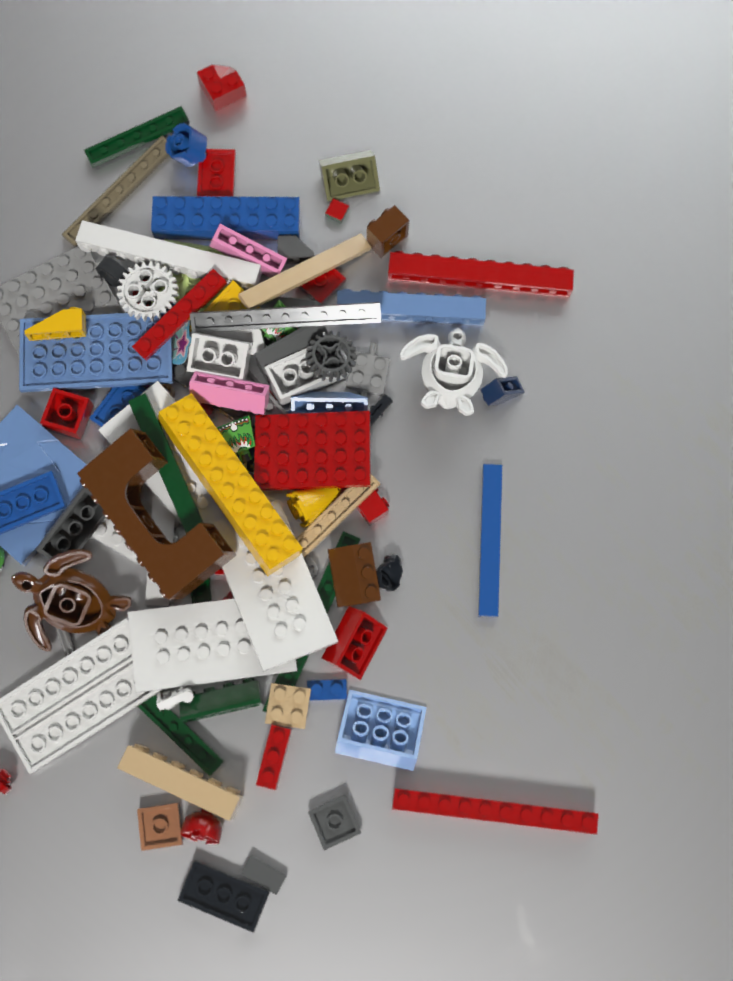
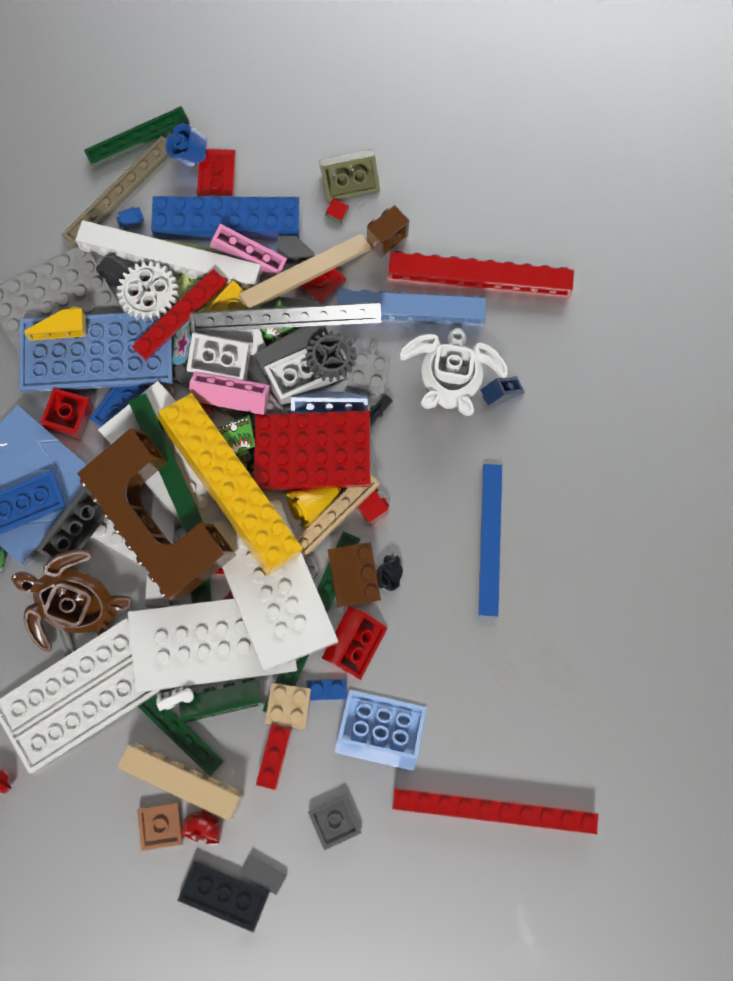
(129, 217): none -> blue brick
(221, 85): red slope -> none

